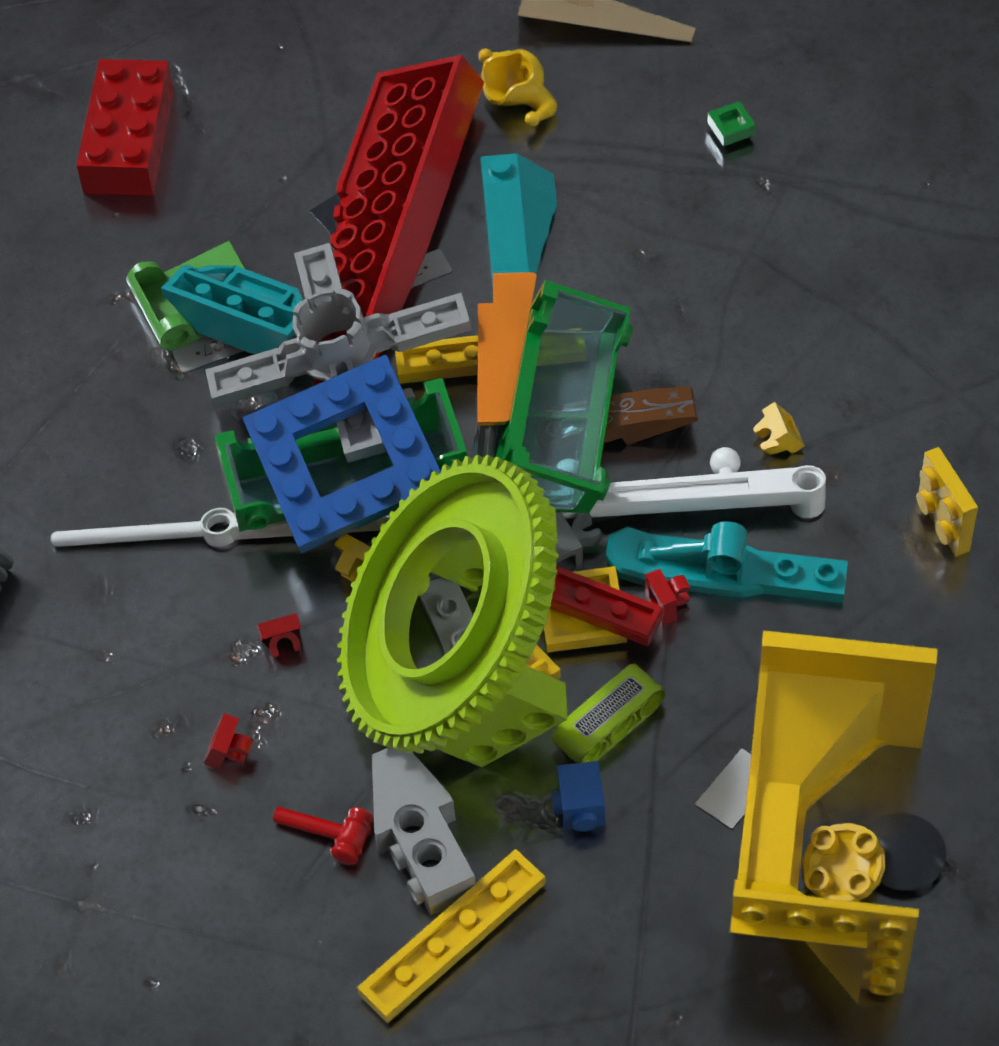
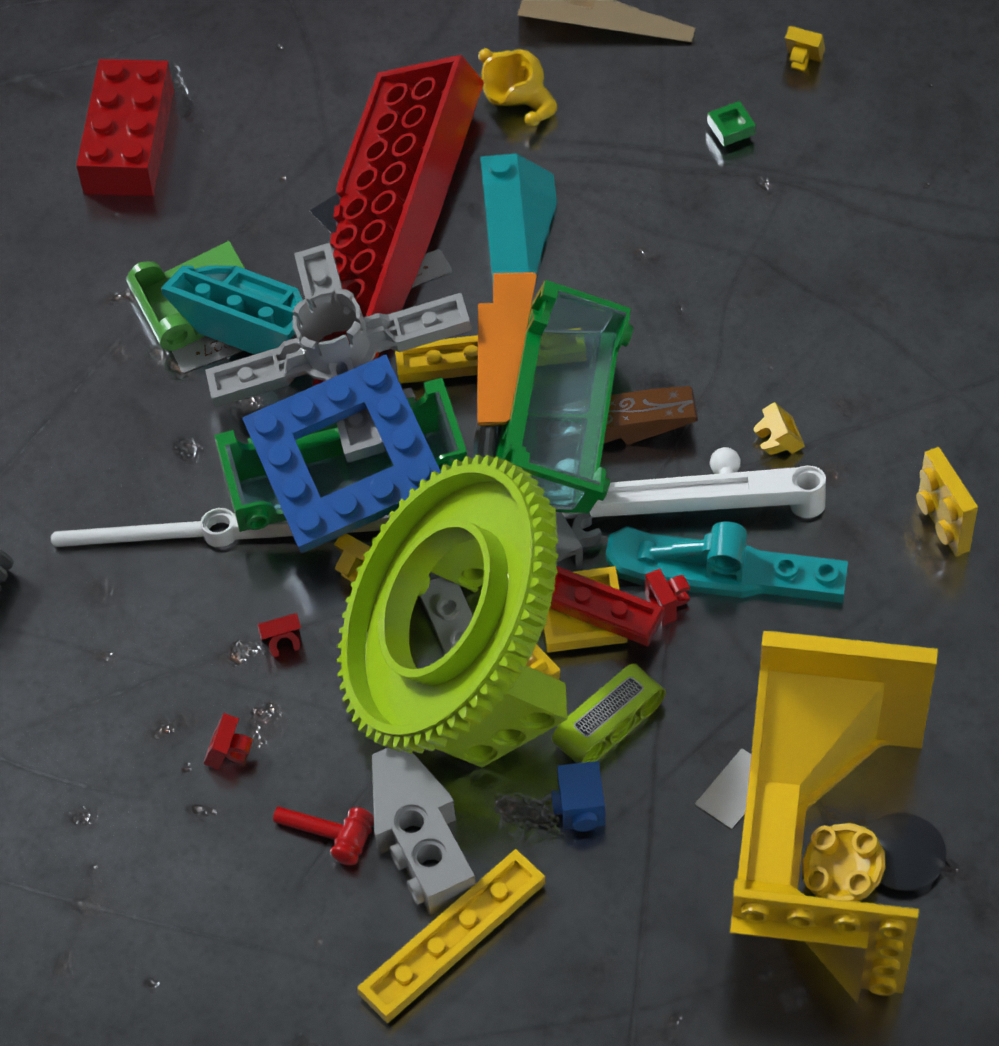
(803, 46): none -> yellow tile

